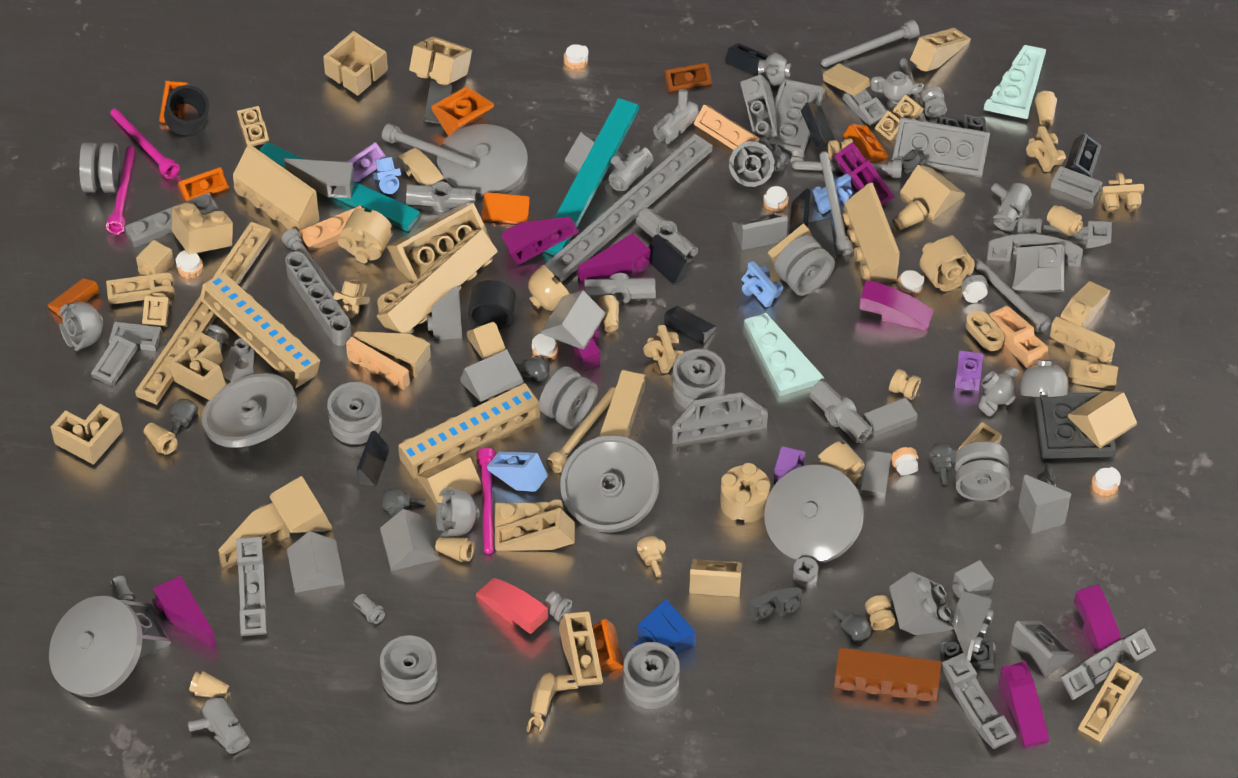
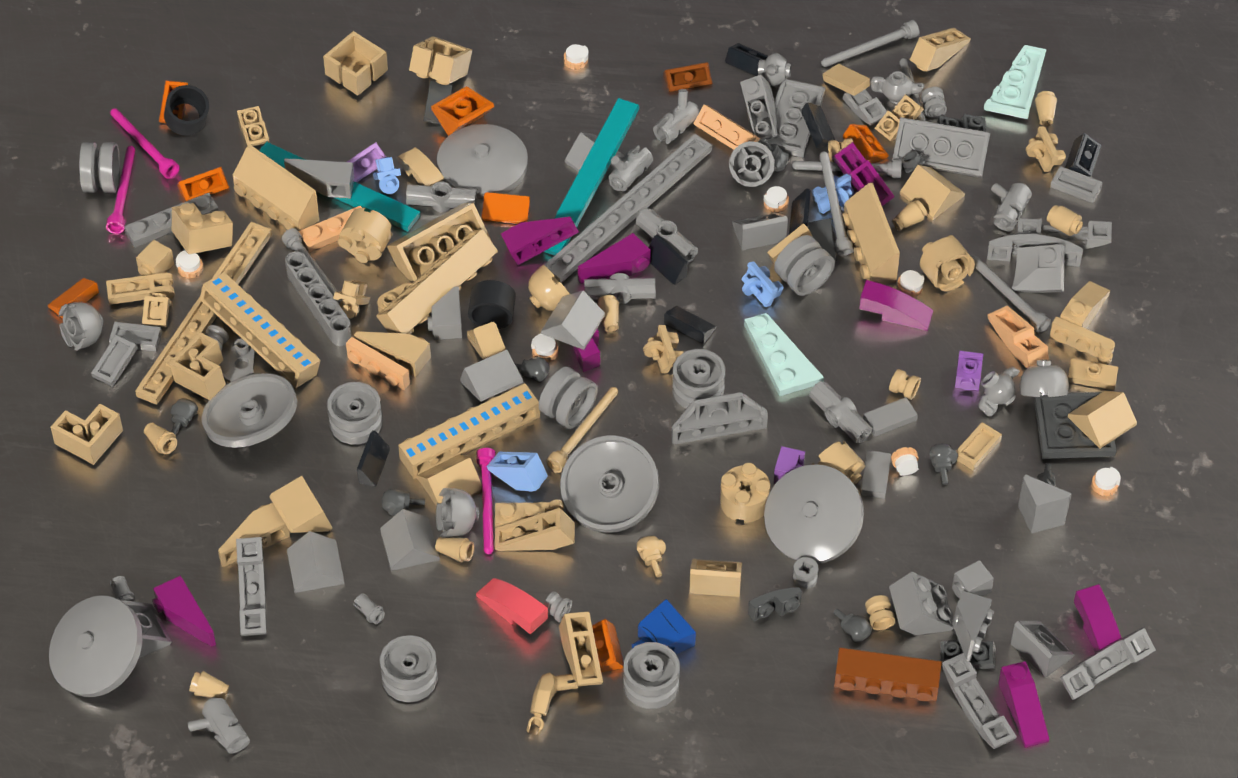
(393, 134): light grey piece -> none
(624, 404): tan brick -> none
(974, 288): white piece -> none
(982, 471): light grey wheel -> none
(988, 332): tan plate -> none
(1110, 701): tan slope -> none
(1121, 189): tan hips -> none

